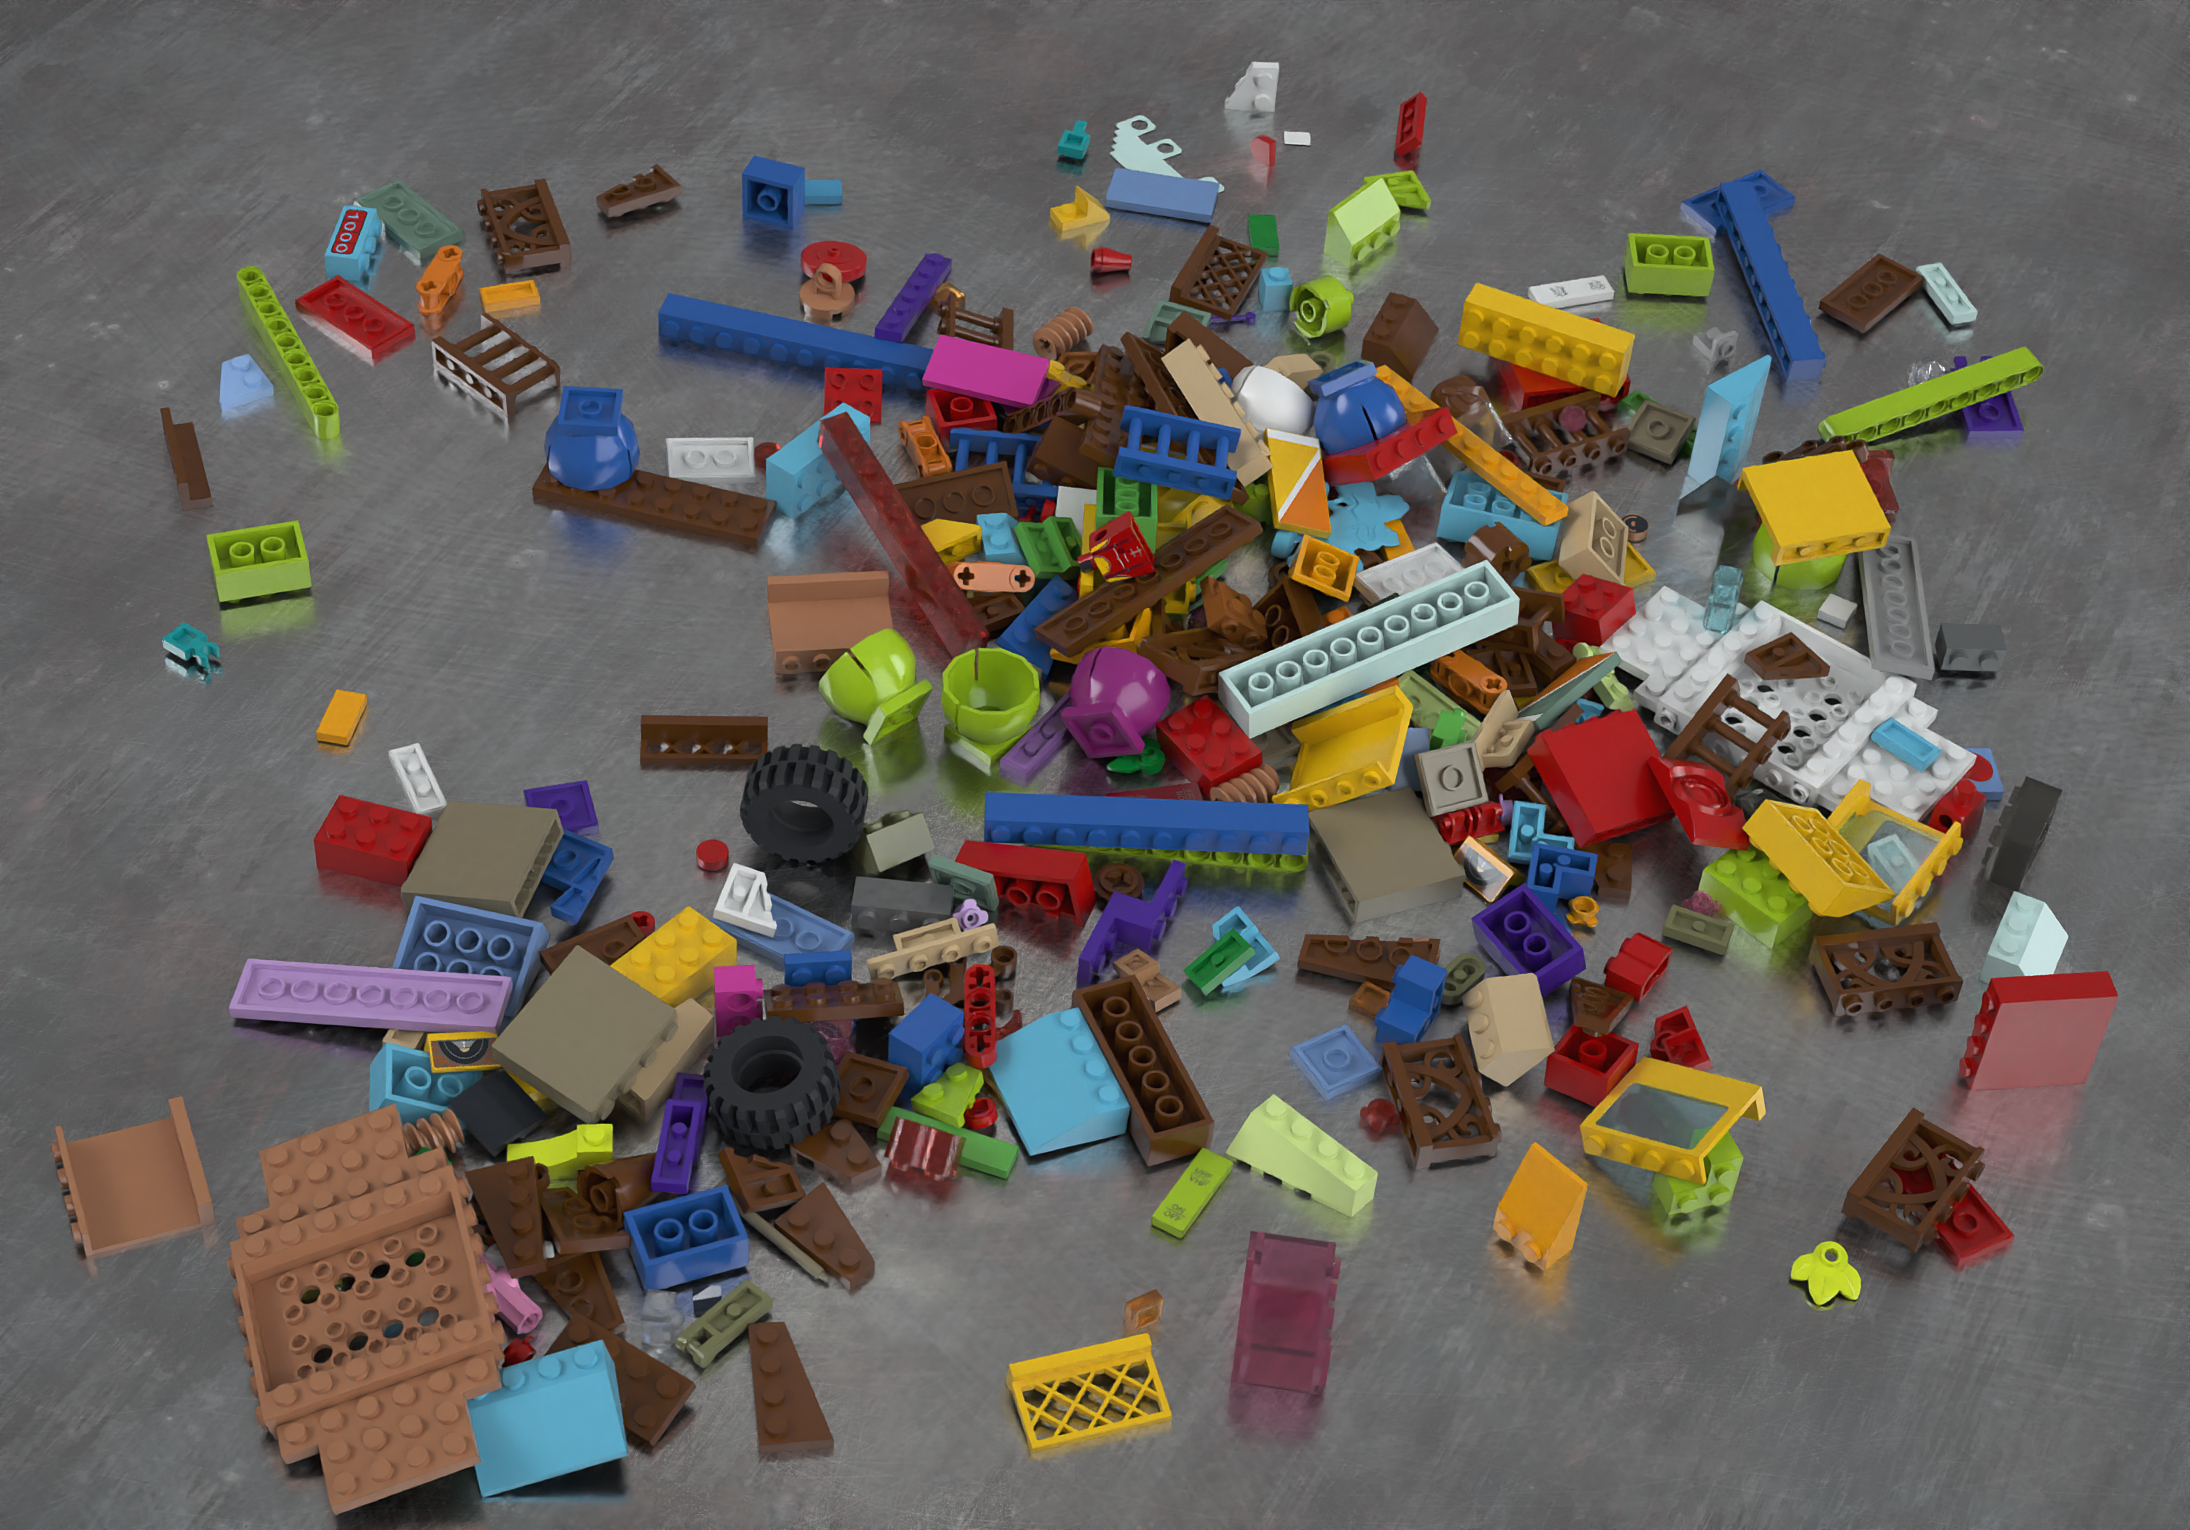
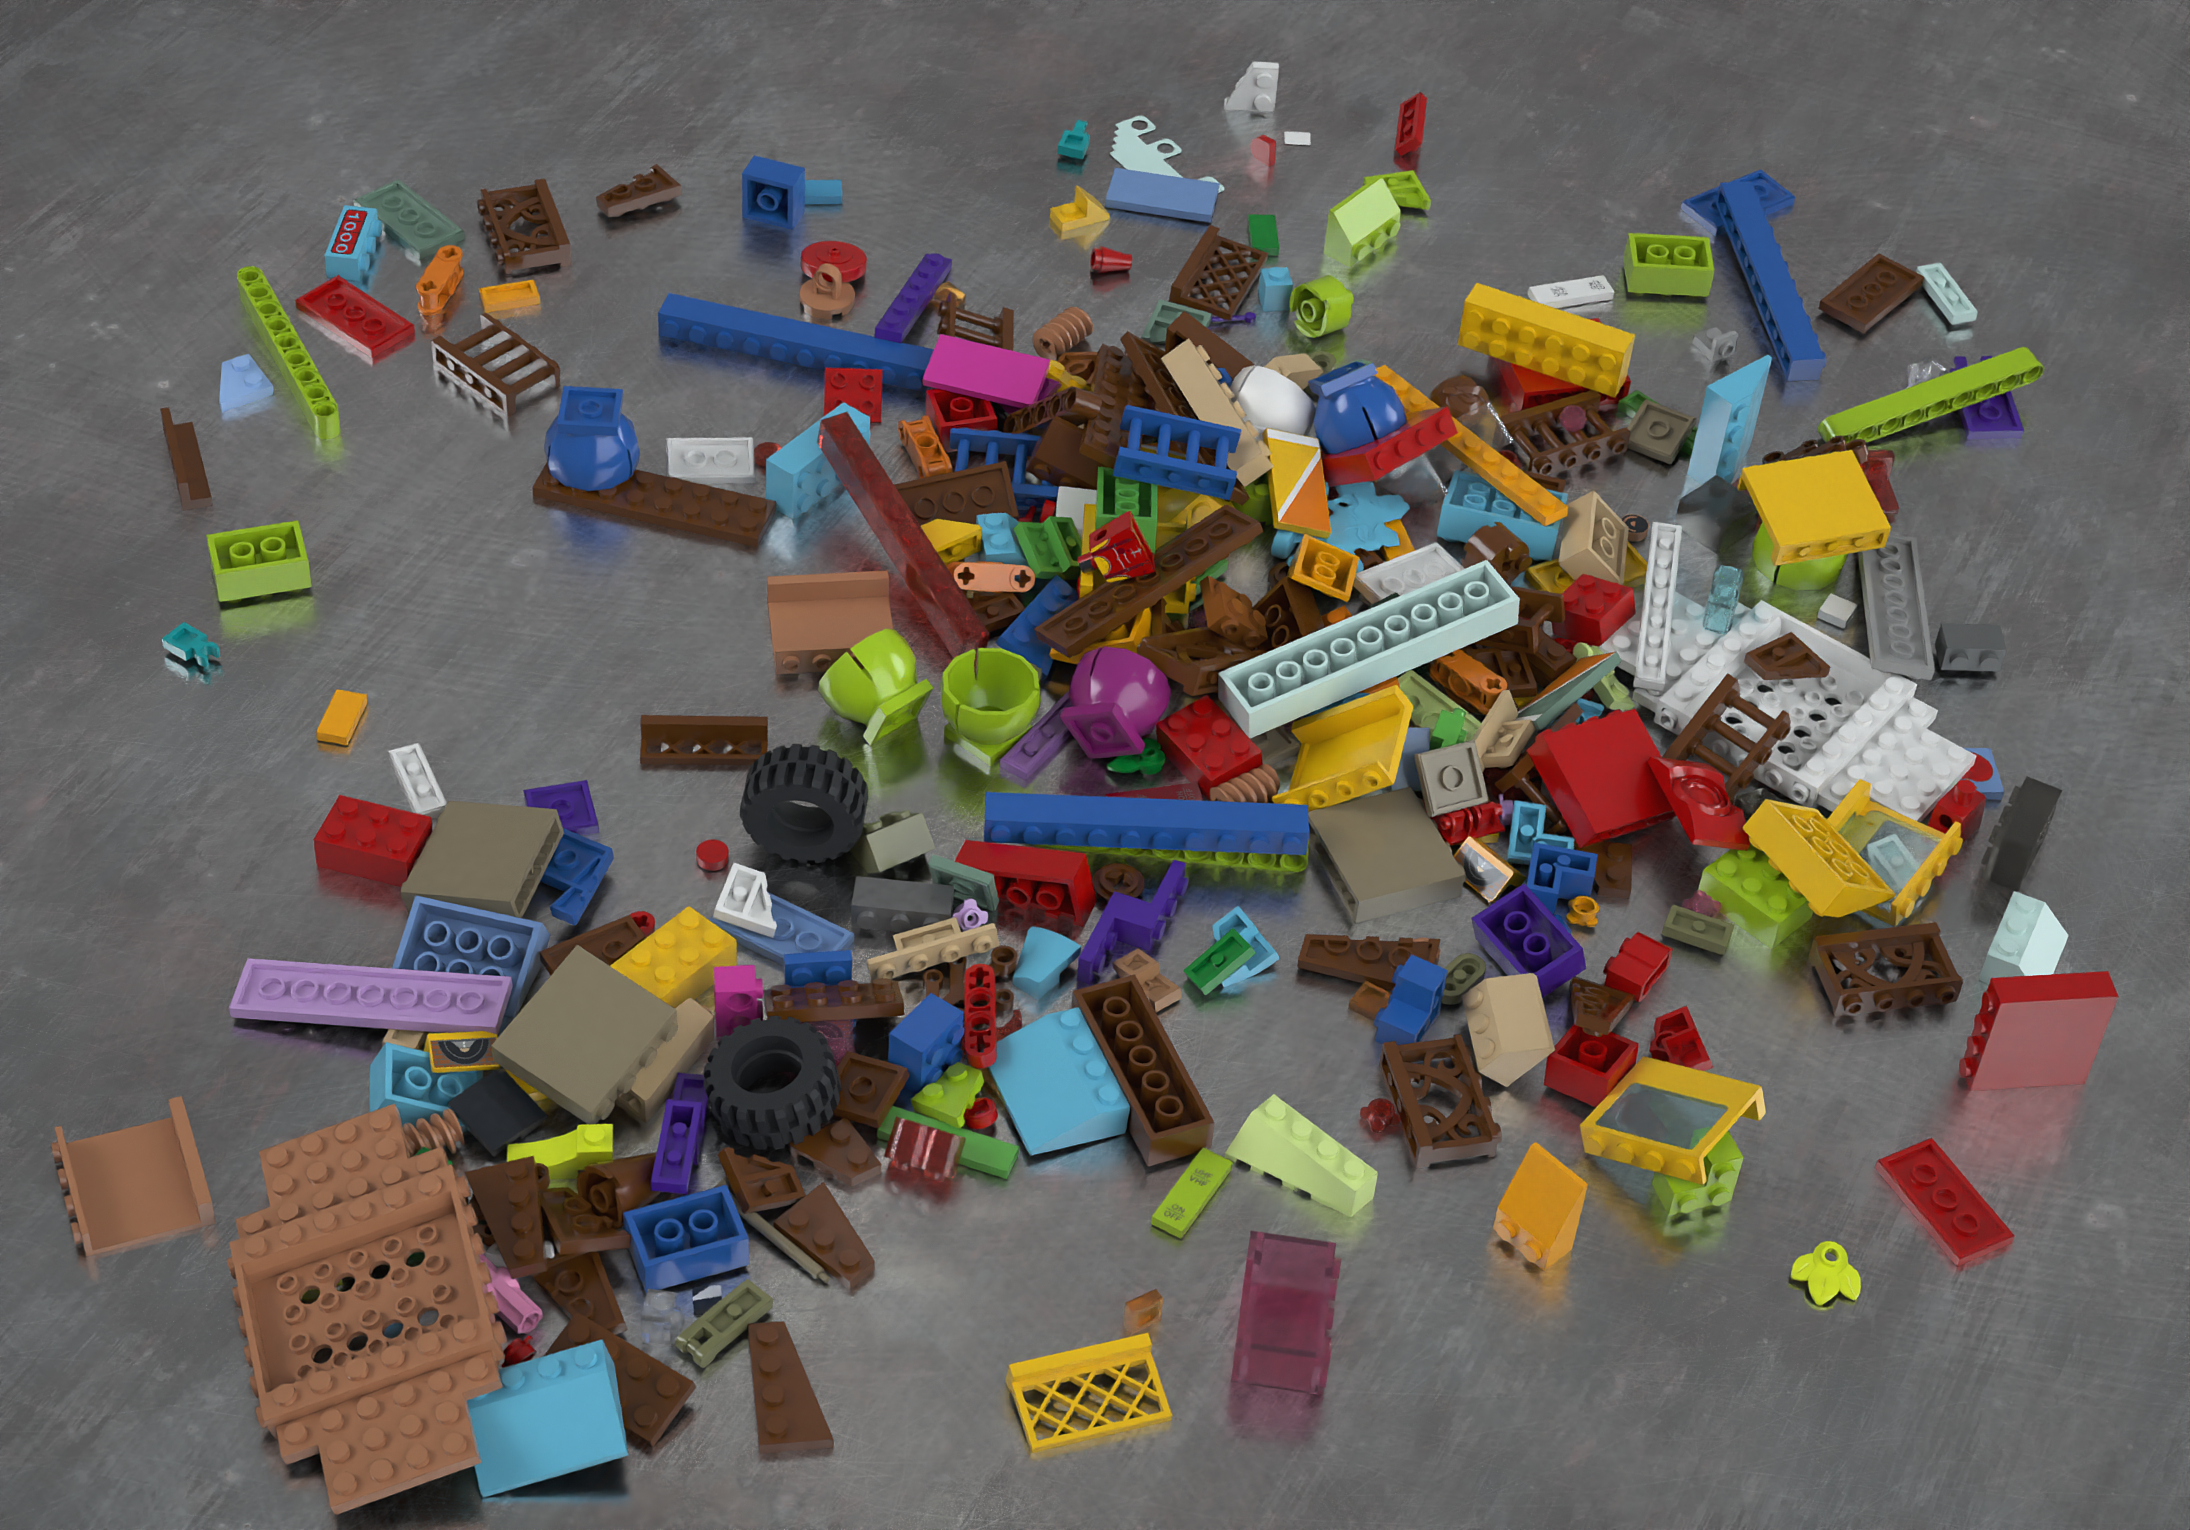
(1042, 961): none -> medium azure slope
(1336, 1062): medium blue tile -> none
(1399, 336): reddish brown slope -> none
(1657, 607): none -> white tile
(1906, 744): medium azure tile -> none
(1912, 1138): reddish brown fence -> none

